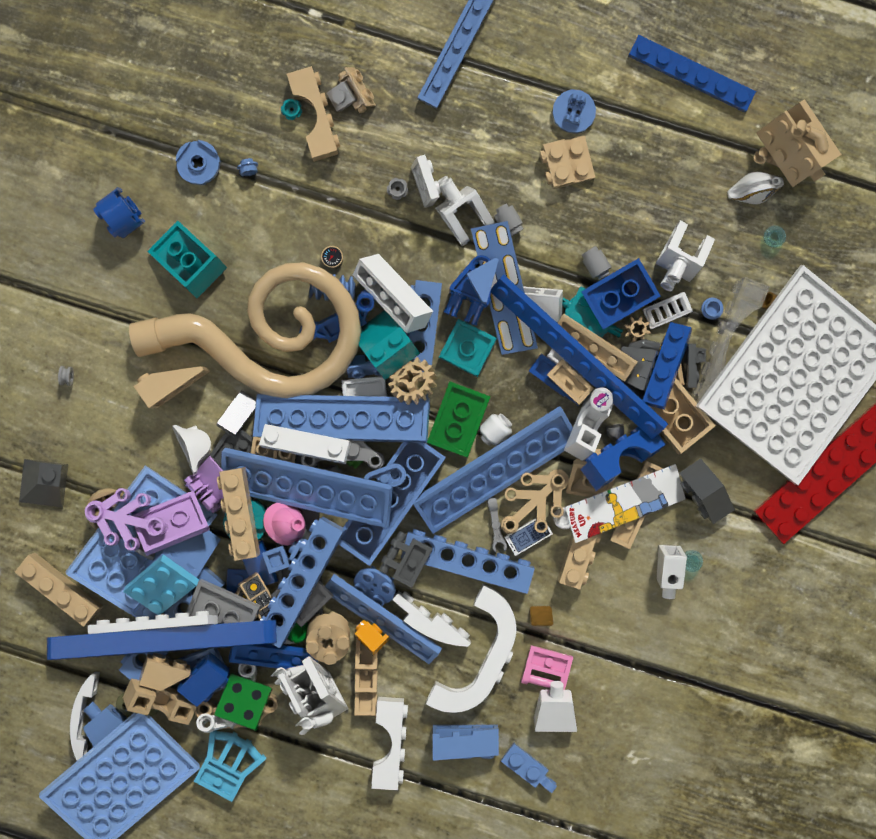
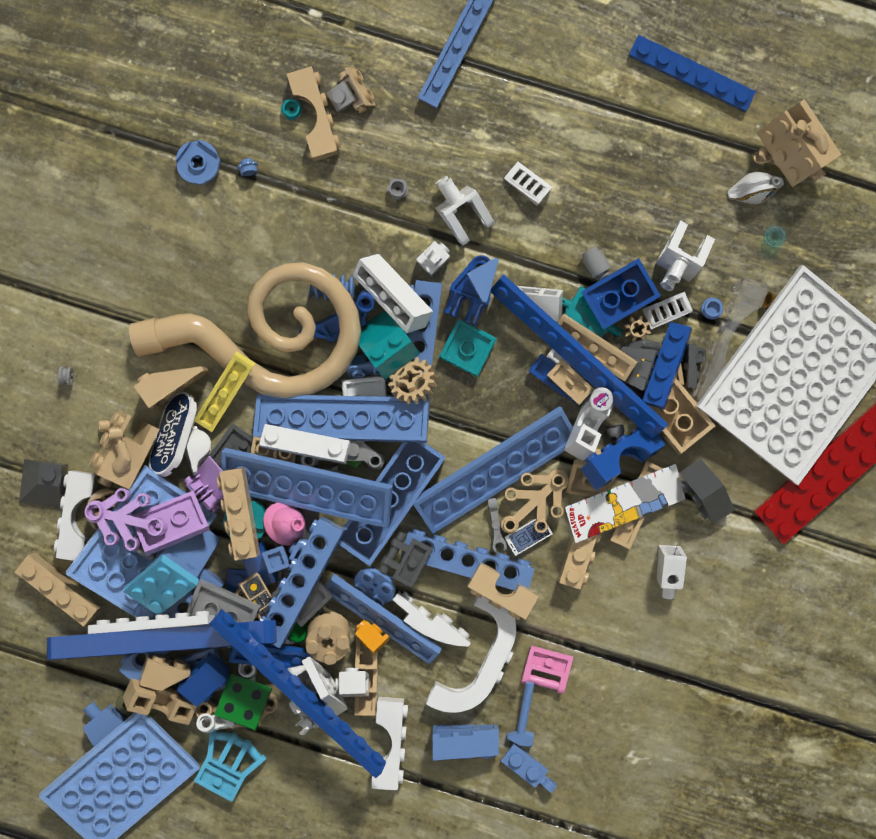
(78, 488): none -> white arch
(78, 741): white slope -> none
(119, 213): blue brick -> none
(120, 456): none -> tan torso
(173, 434): none -> tile
(187, 259): teal slope -> none
(224, 391): none -> light yellow plate
(237, 413): tile -> none
(298, 693): none -> blue plate
(332, 257): black tile -> none
(353, 683): none -> white brick
(384, 474): medium blue plate -> none
(428, 188): white plate -> none
(433, 258): none -> white brick
(458, 419): green plate -> none
(495, 429): white head -> none
(496, 242): sticker -> none
(509, 214): light grey brick -> none
(518, 602): none -> tan arch
(521, 736): none -> medium blue piece
(532, 177): none -> white slope
(541, 616): pearl gold slope -> none
(555, 710): white torso -> none
(563, 521): white tile -> none
(567, 162): tan plate -> none
(571, 121): medium blue plate -> none
(694, 561): clear light blue plate -> none

